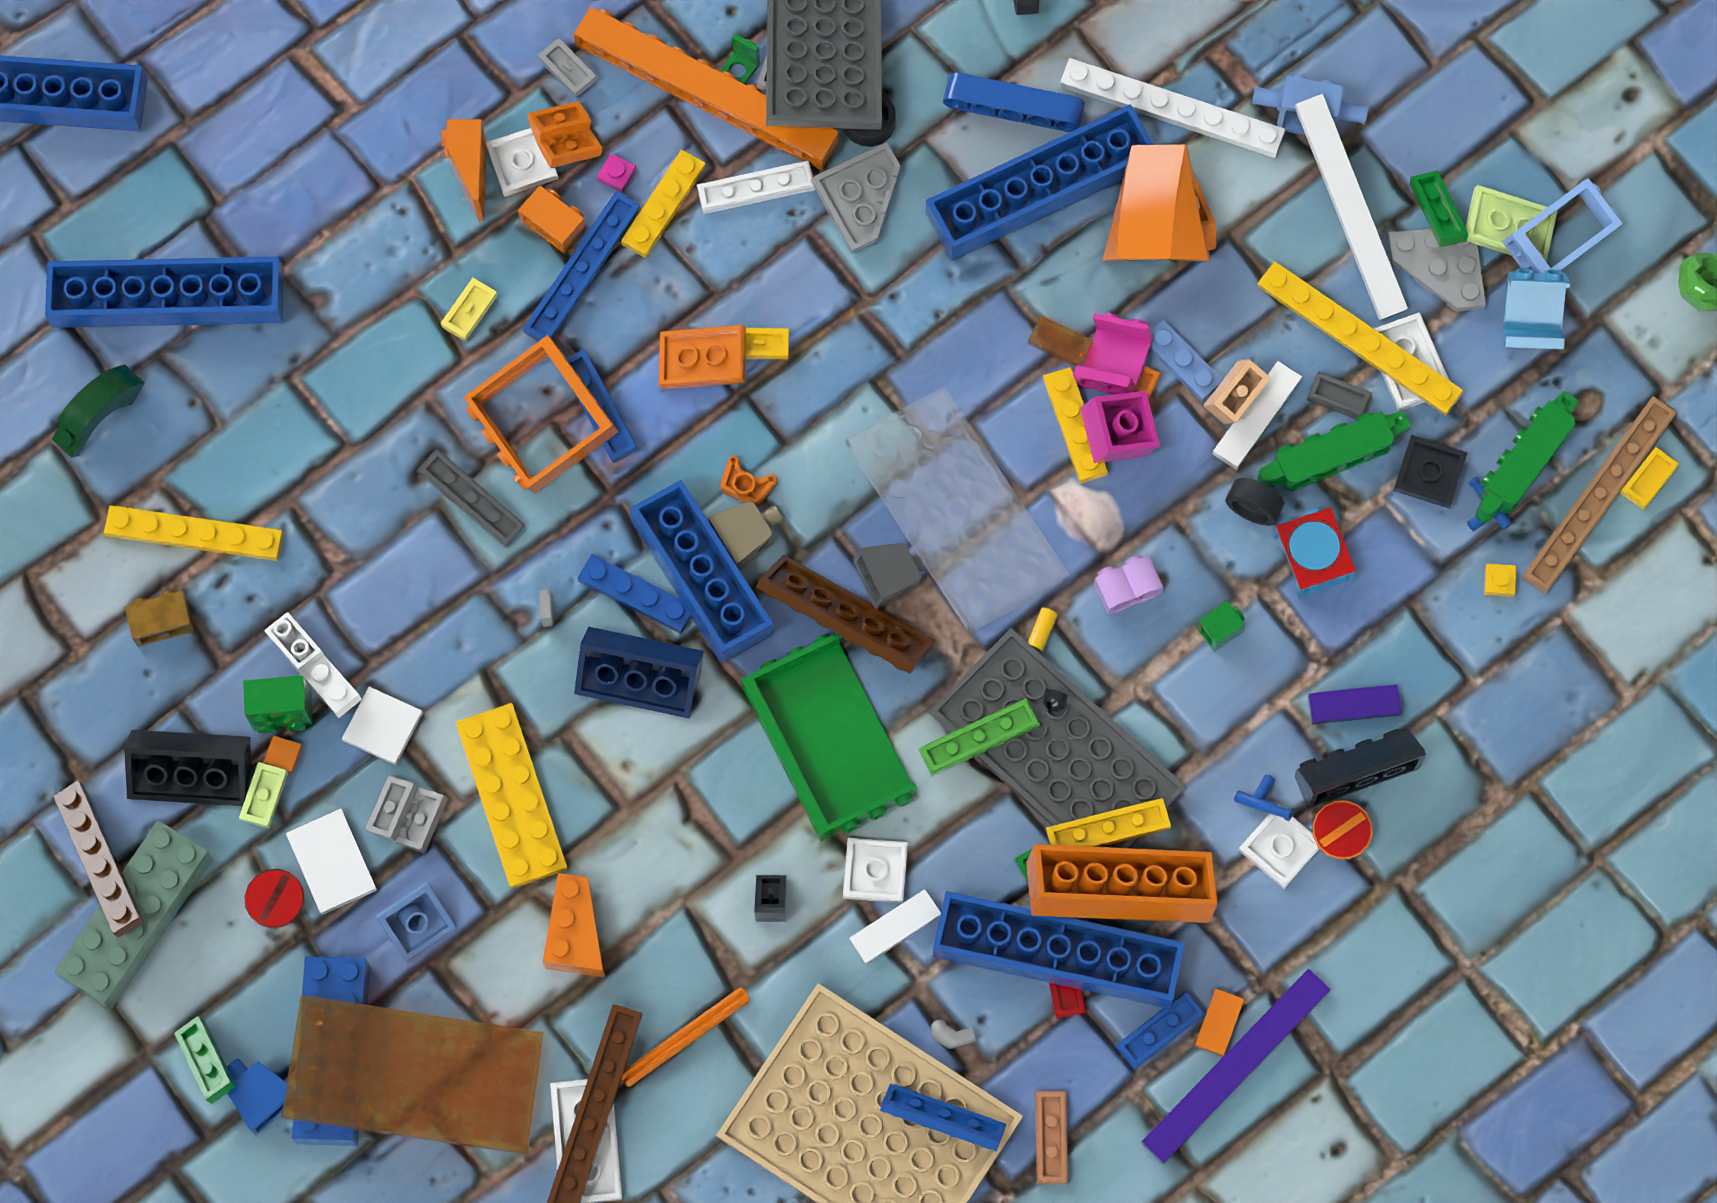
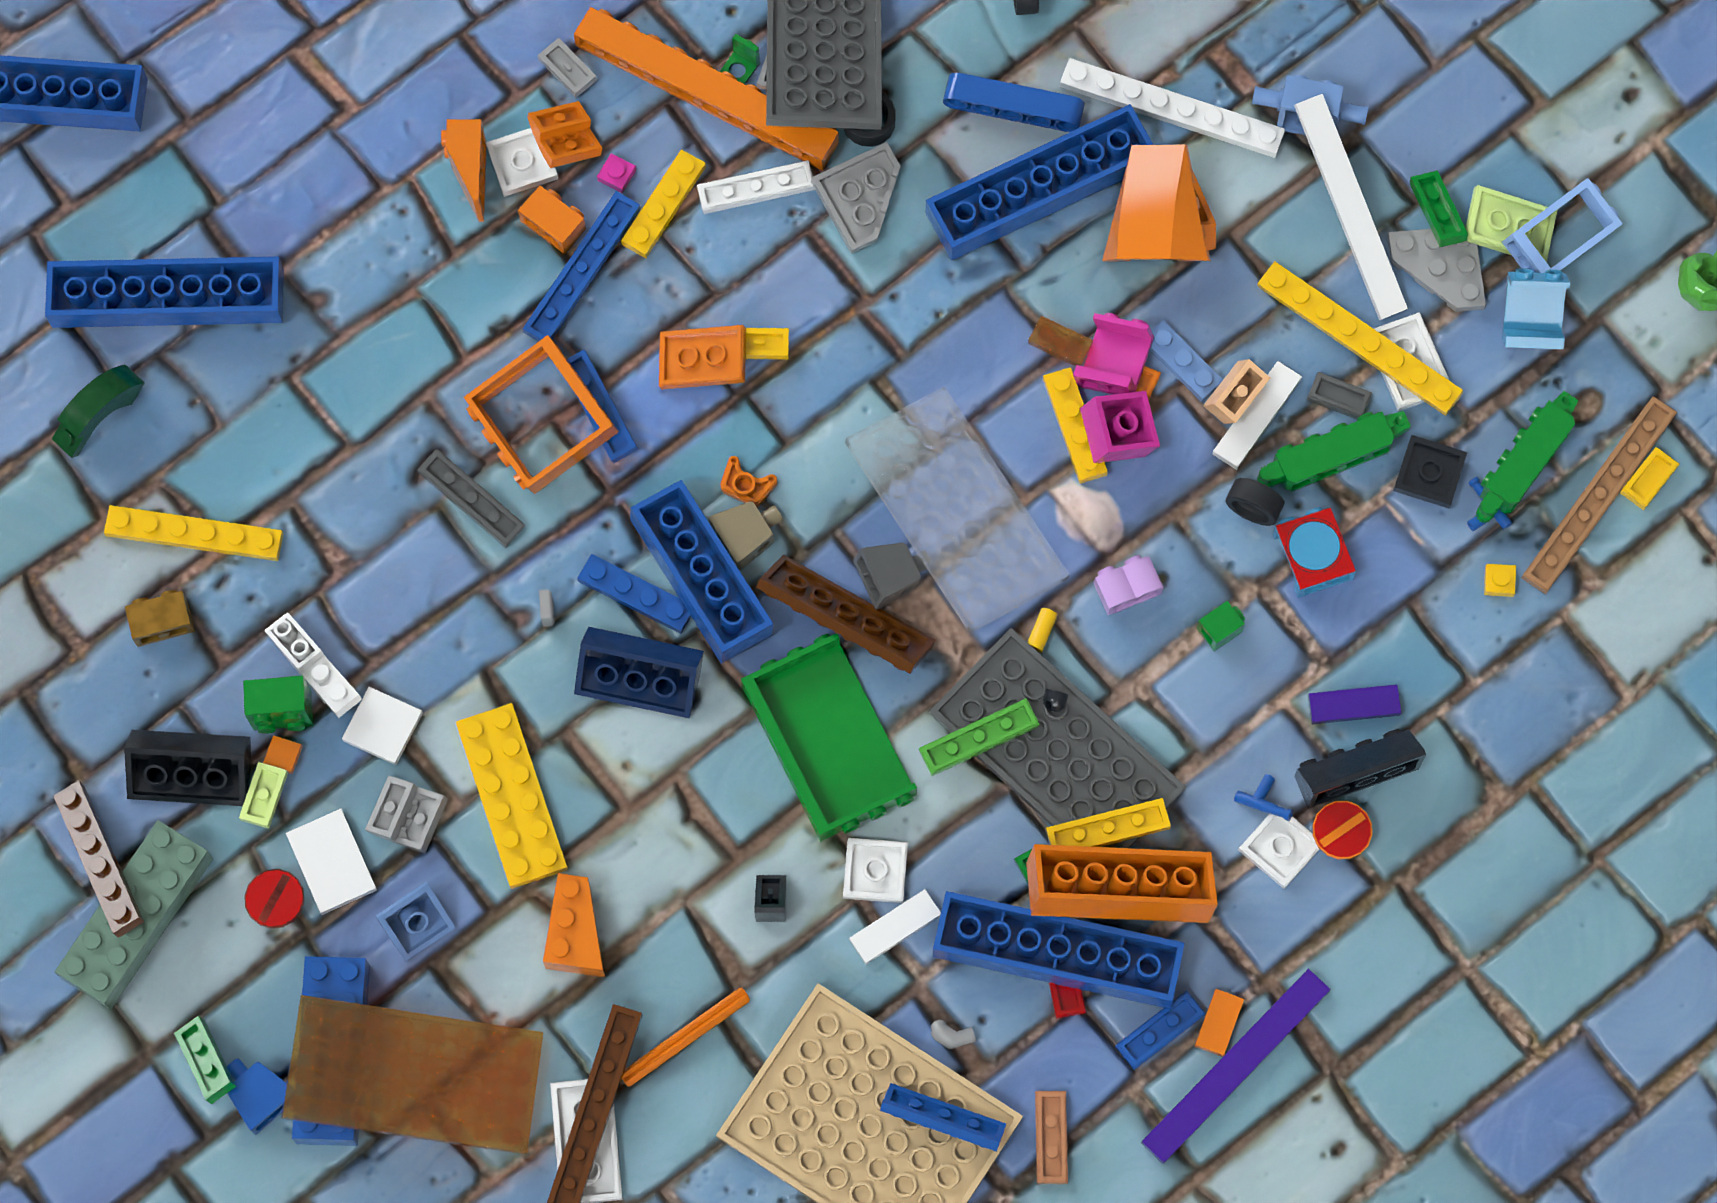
(469, 309): light yellow plate -> none

